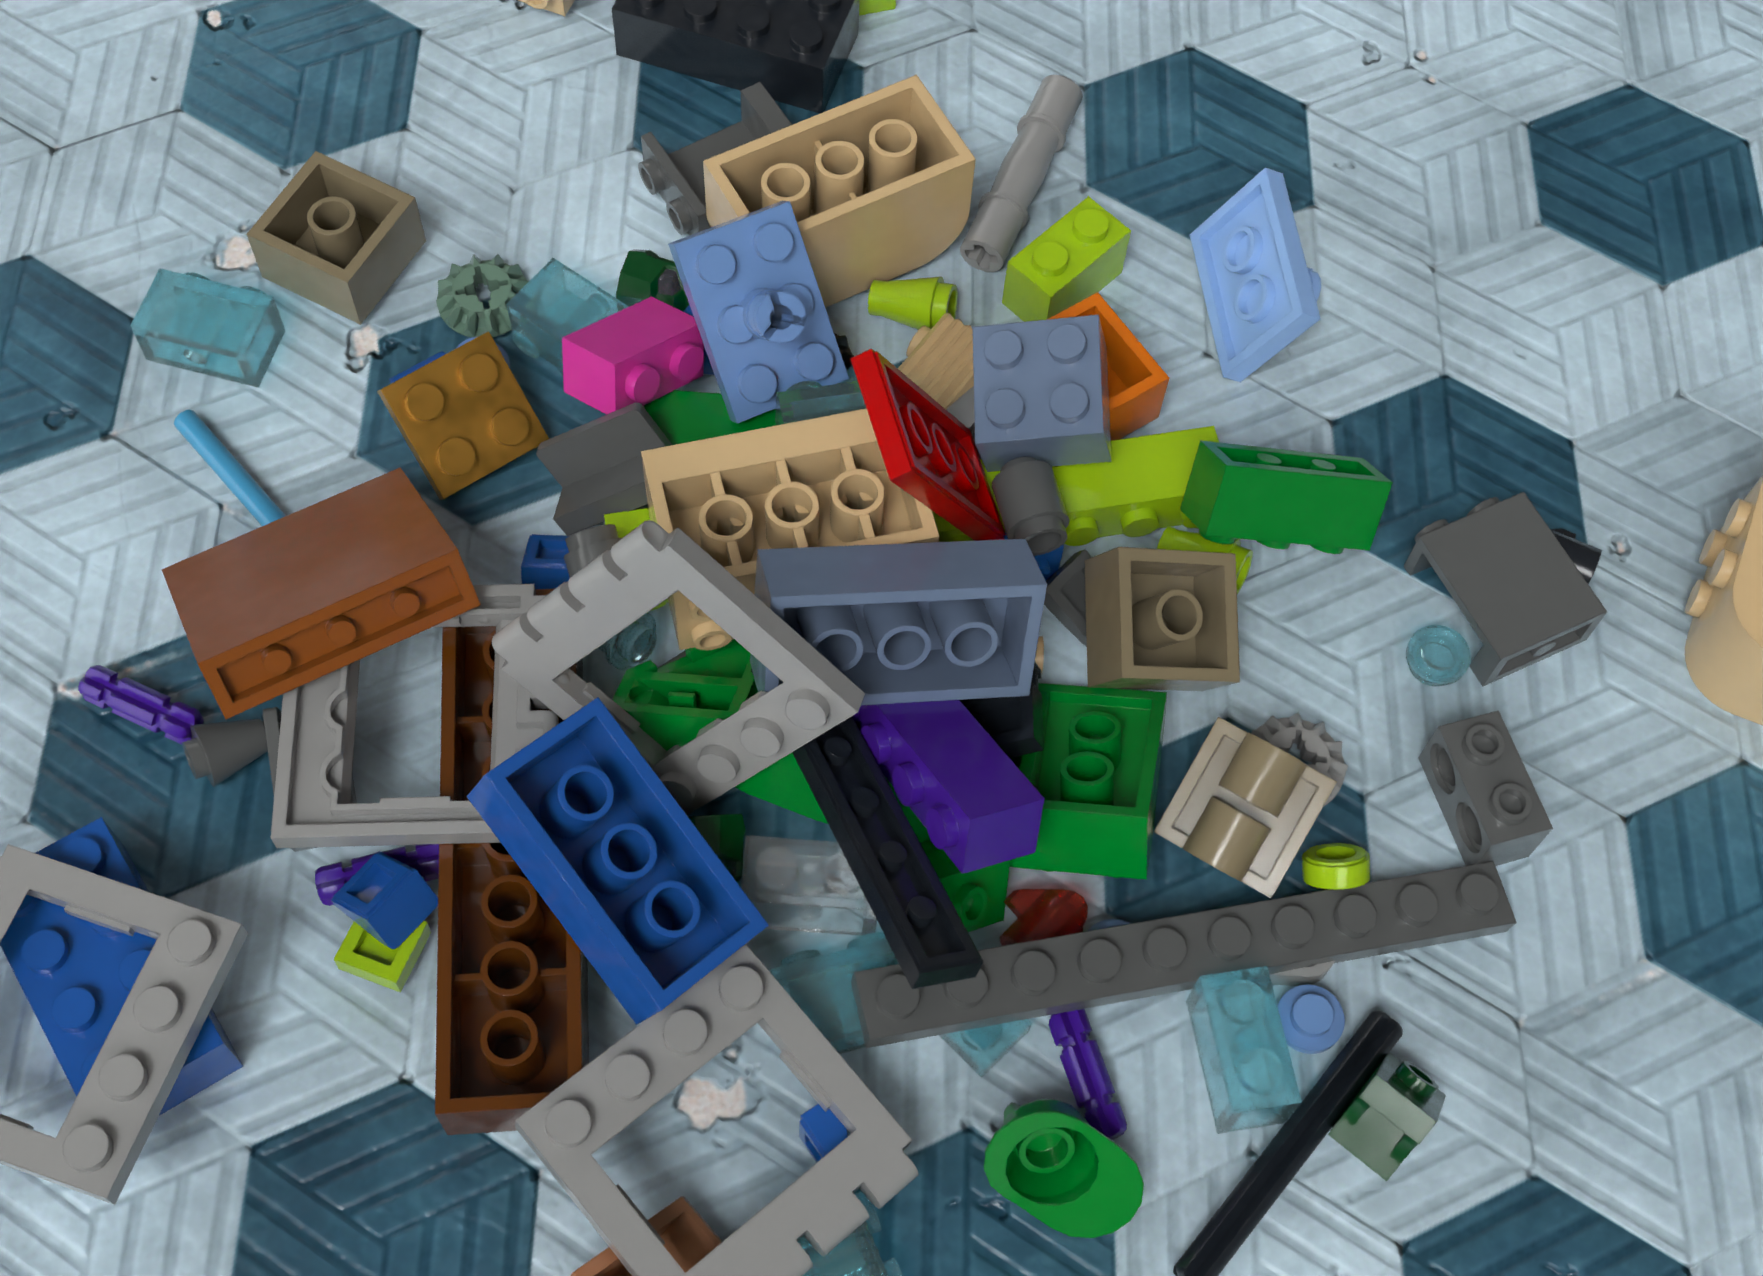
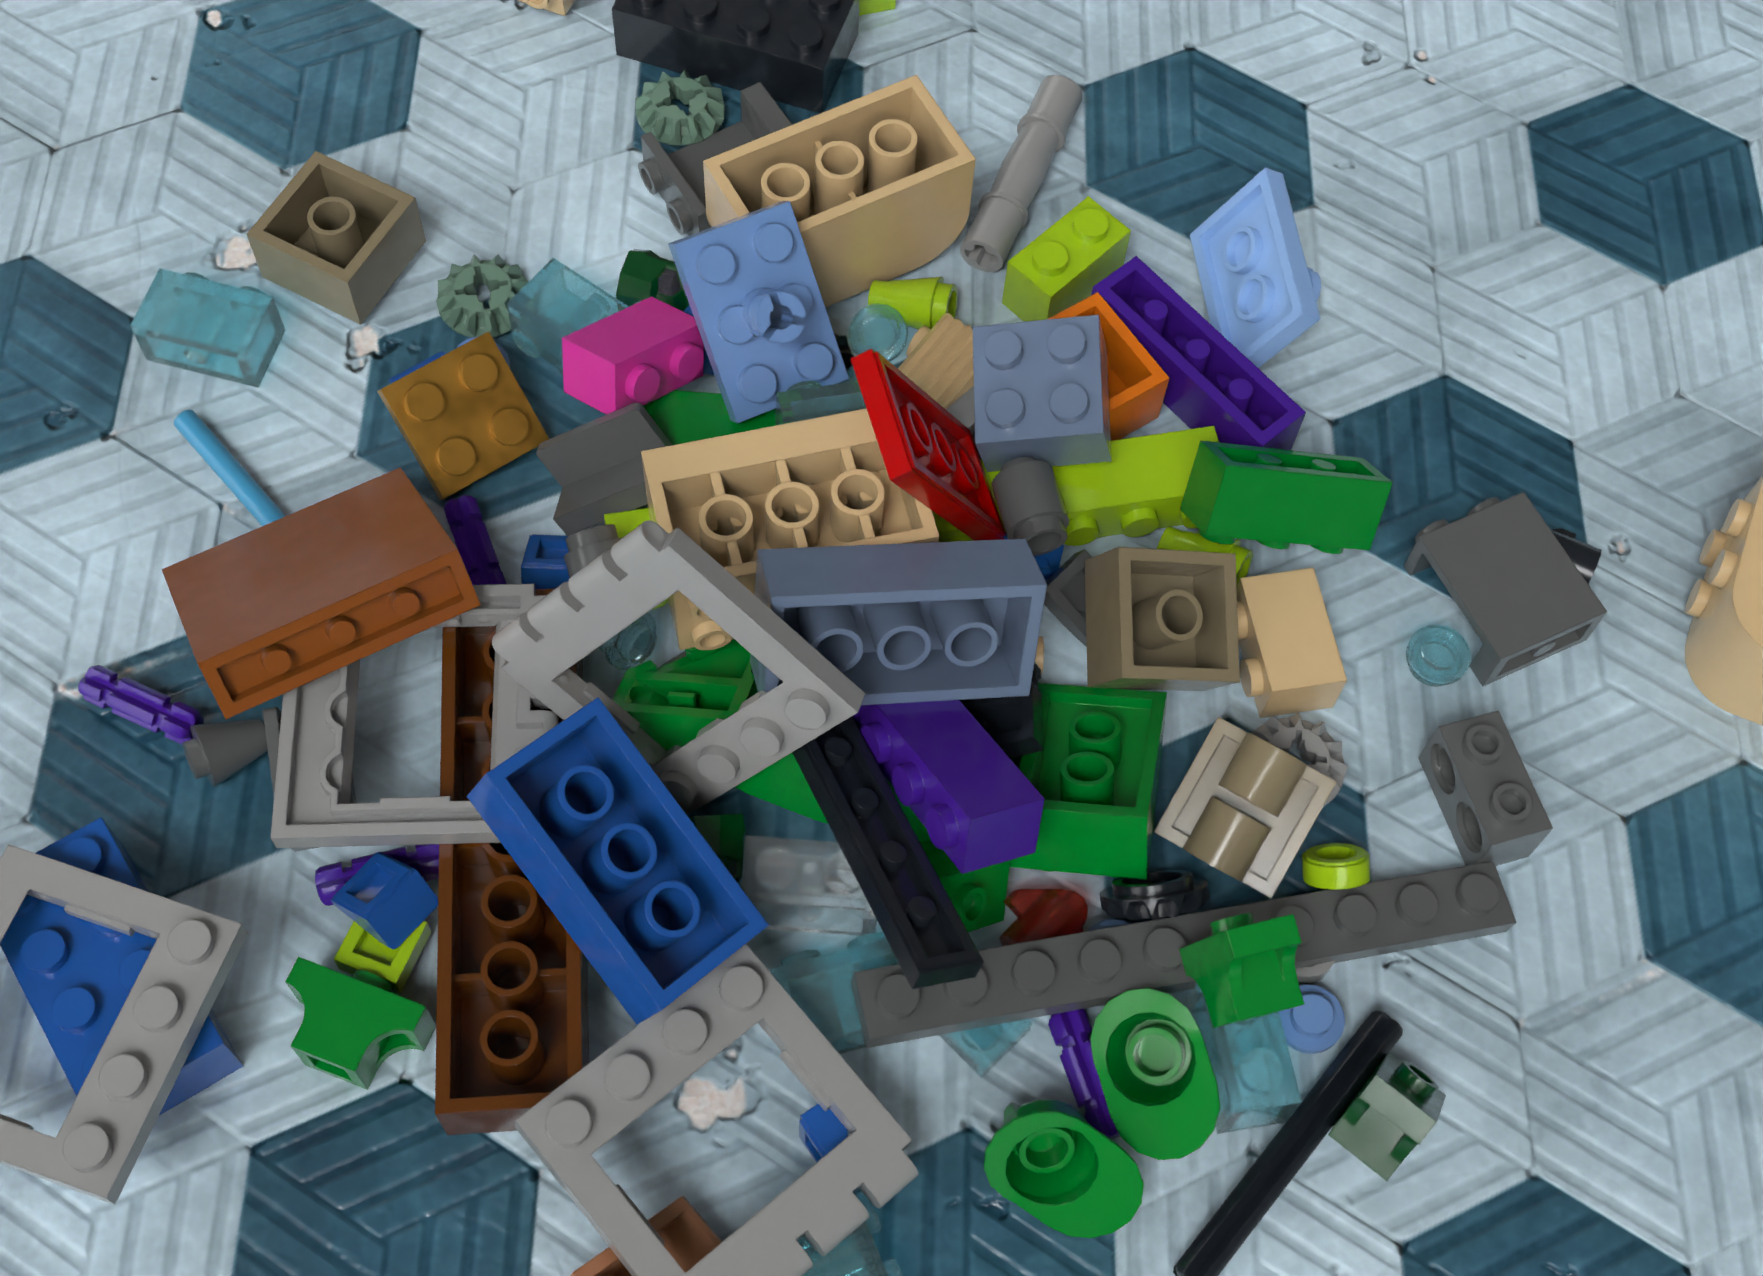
(353, 1022): none -> green brick
(473, 541): none -> dark purple axle
(669, 122): none -> sand green gear
(880, 329): none -> clear light blue plate
(1155, 1073): none -> green piece
(1161, 895): none -> black gear
(1206, 373): none -> dark purple brick
(1246, 967): none -> green brick
(1287, 644): none -> tan brick

